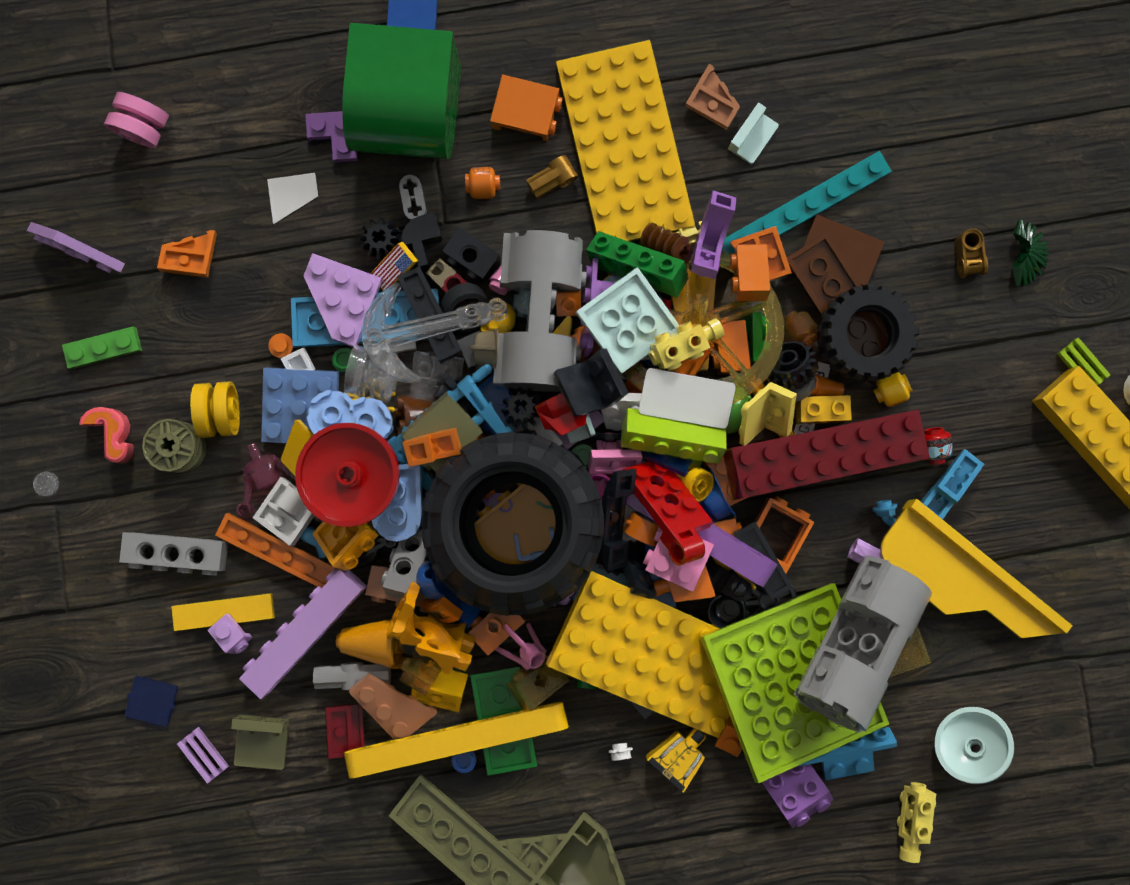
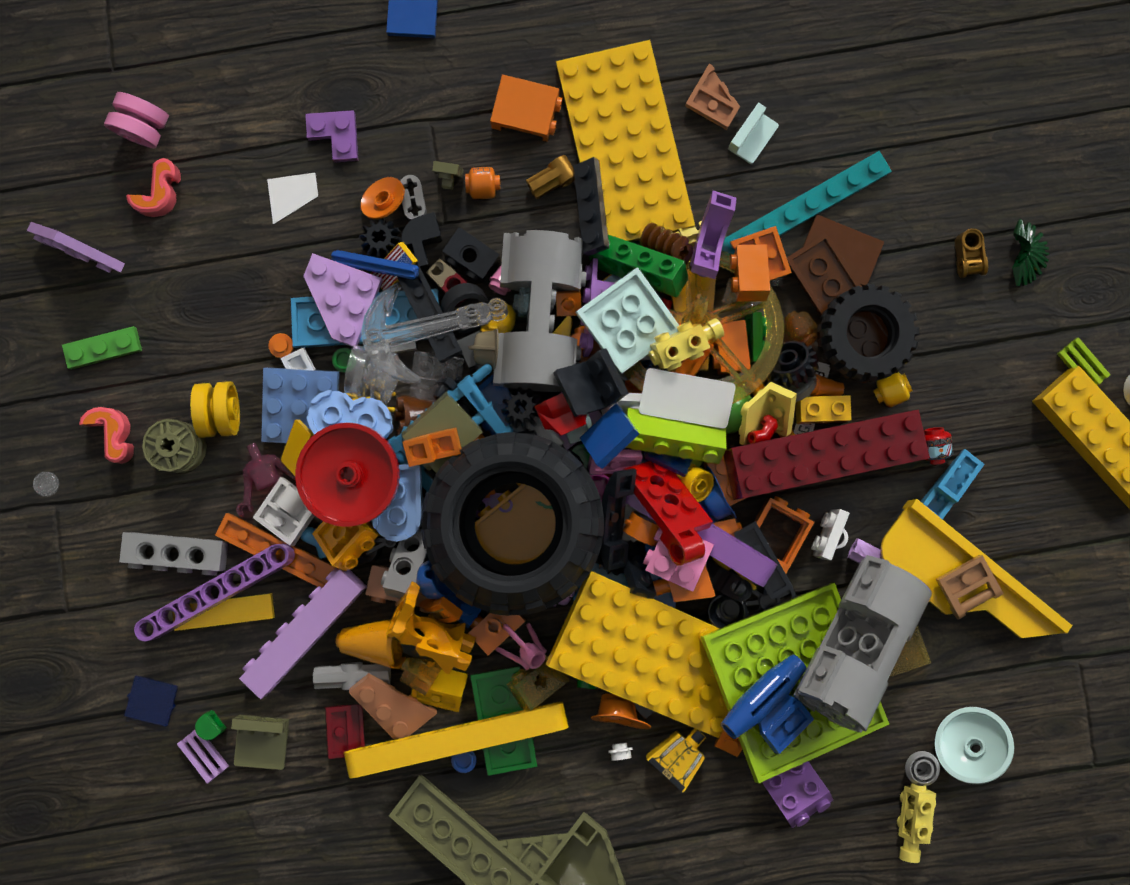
(162, 193): none -> coral animal
(188, 256): orange wing -> none
(203, 595): none -> medium lavender beam
(209, 726): none -> green brick
(229, 635): lavender bracket -> none
(376, 264): none -> blue axle
(382, 198): none -> orange dish
(400, 91): green brick -> none
(447, 173): none -> olive plate
(533, 555): light blue piece -> none
(591, 206): none -> black plate
(609, 436): none -> blue tile
(619, 711): none -> orange piece
(769, 427): none -> red arm
(771, 706): none -> blue plate
(832, 531): none -> white plate
(854, 756): dark azure bracket -> none
(886, 510): dark azure plate -> none
(922, 768): none -> light grey cone
(964, 580): none -> medium nougat plate

